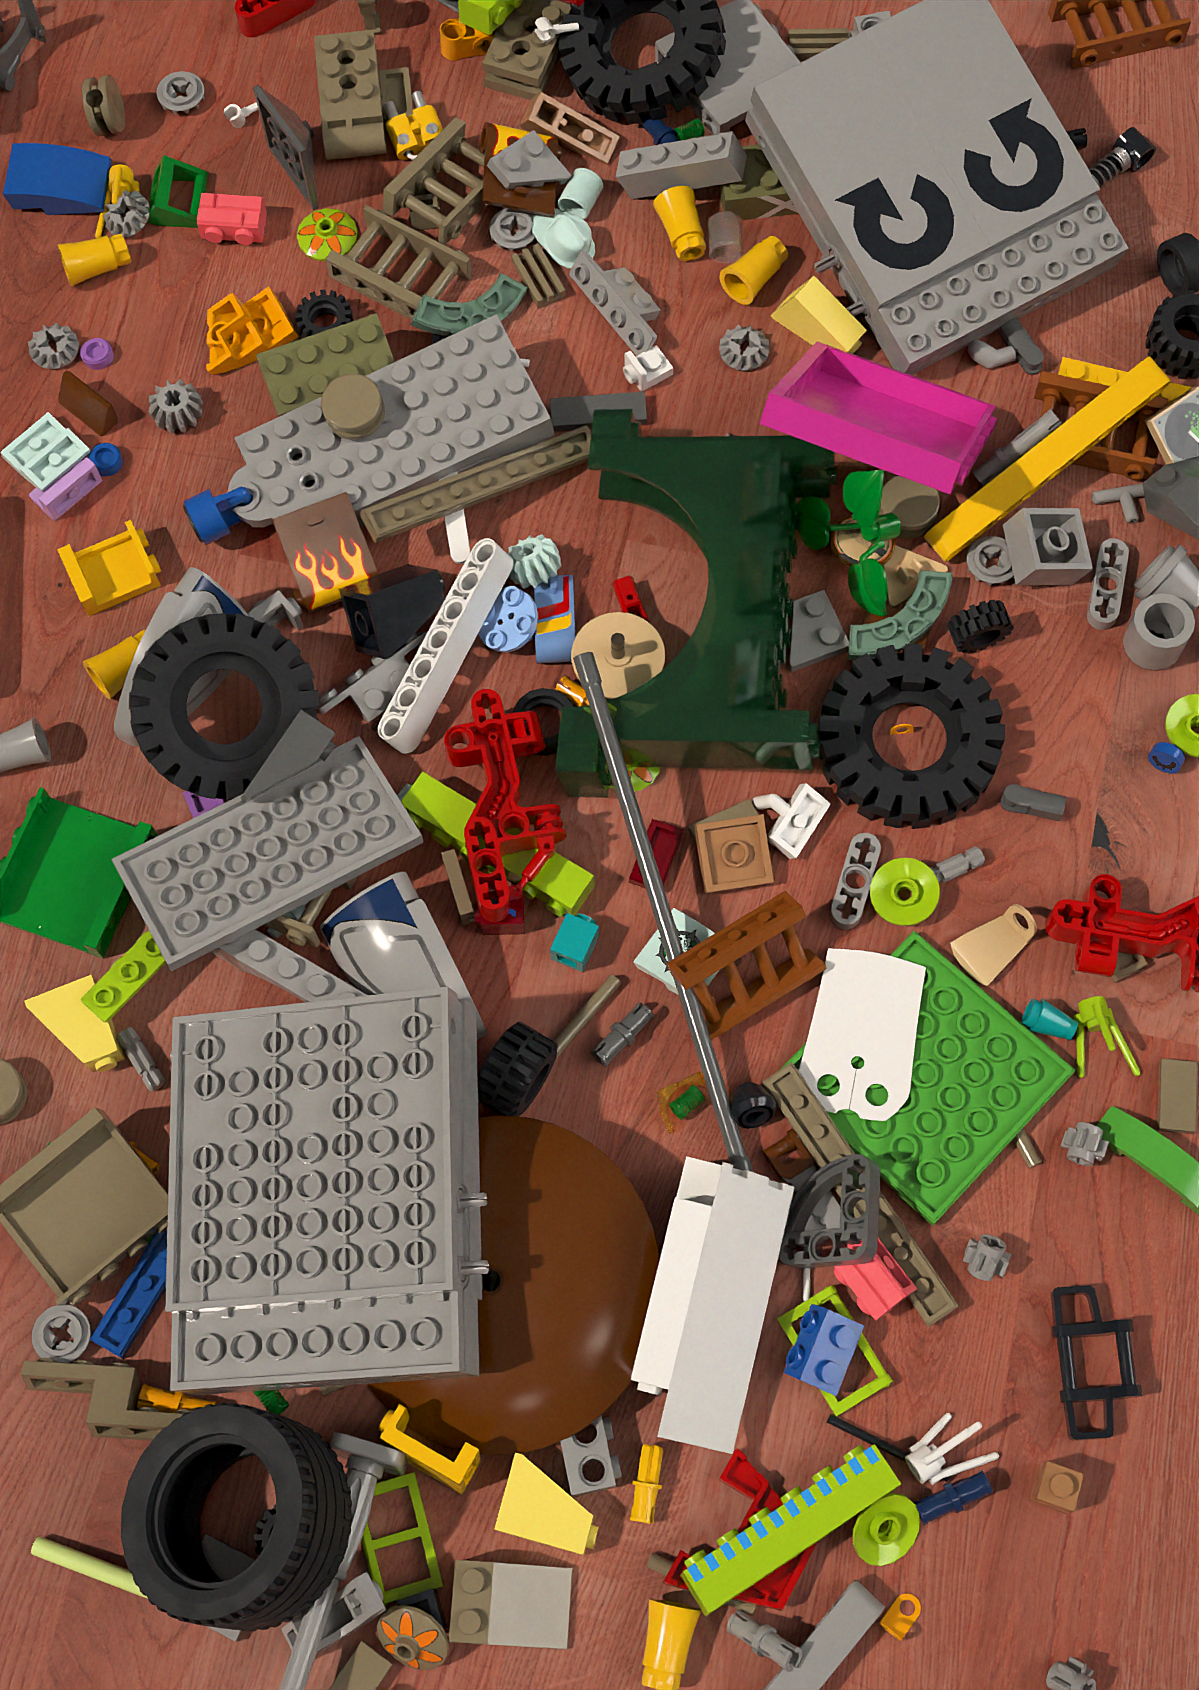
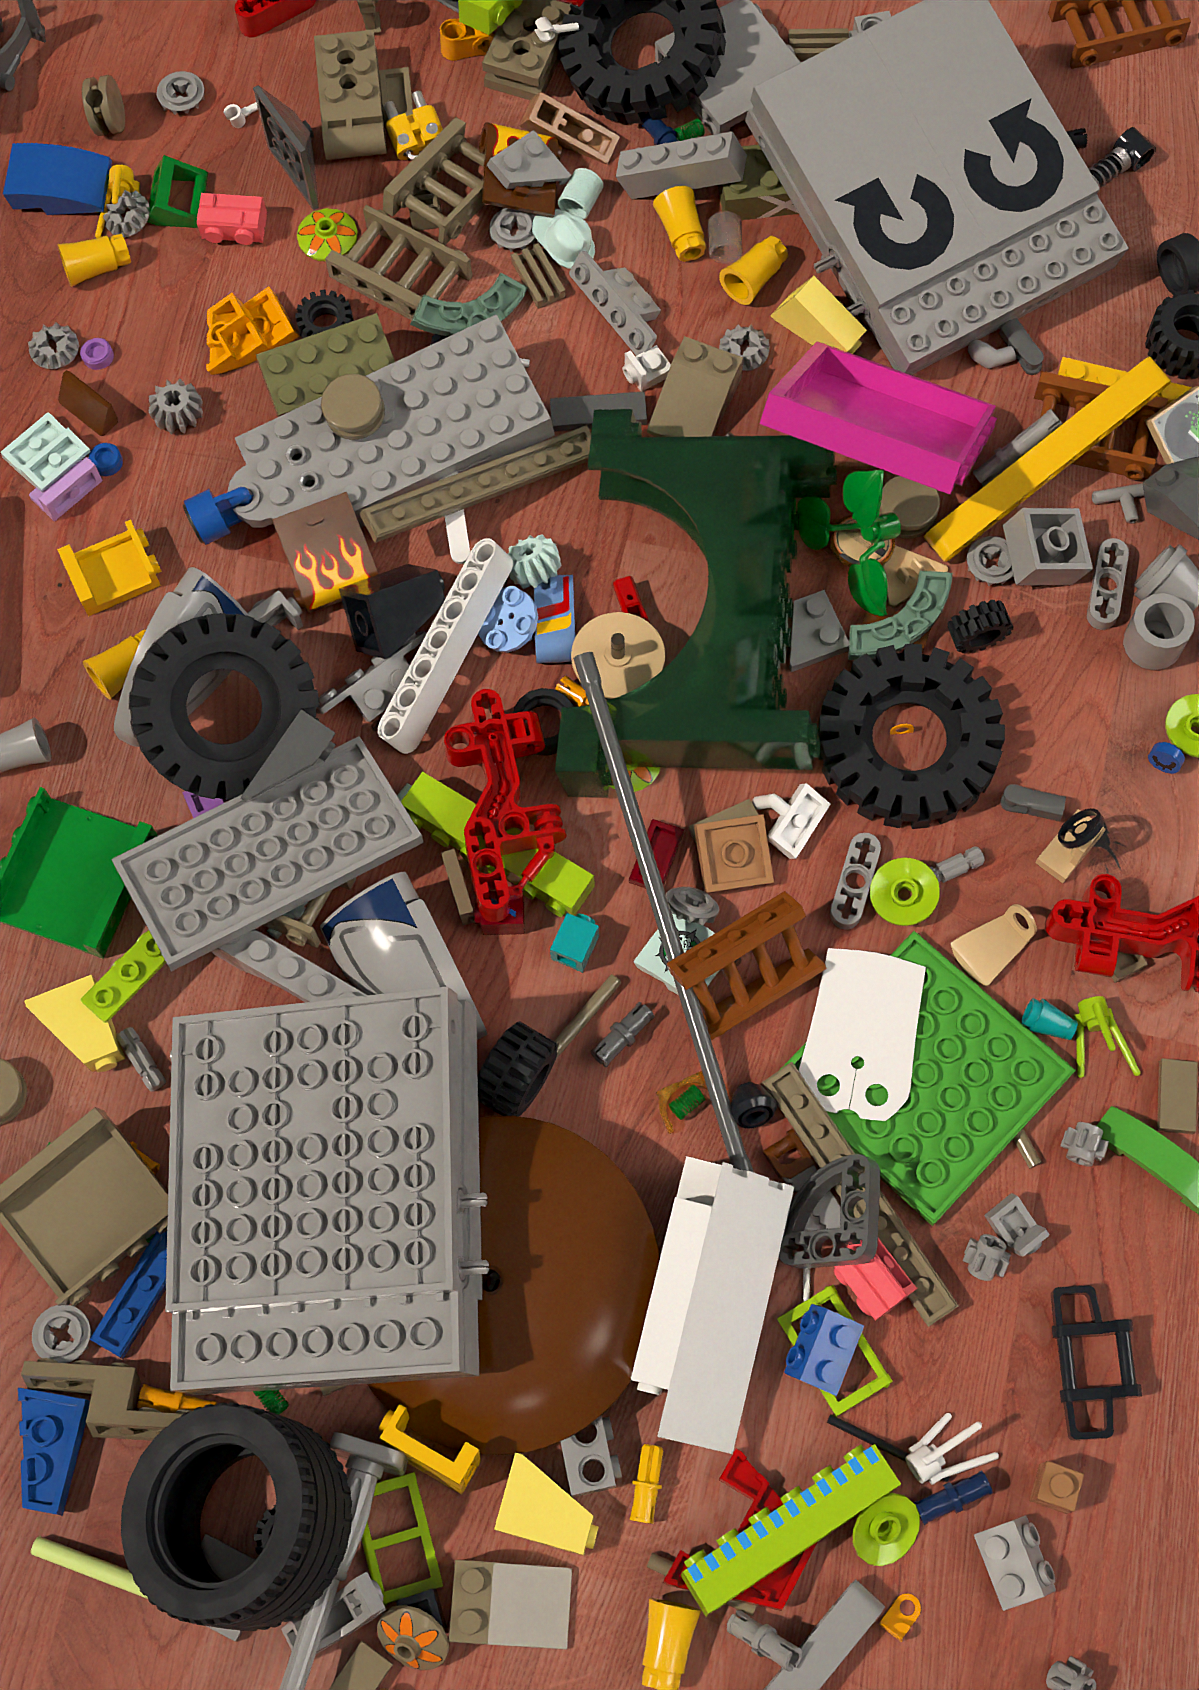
(51, 1443): none -> blue wing
(692, 905): none -> light grey gear
(696, 391): none -> dark tan slope
(1016, 1226): none -> light grey bracket
(1016, 1562): none -> light grey bracket
(1072, 843): none -> tan piece

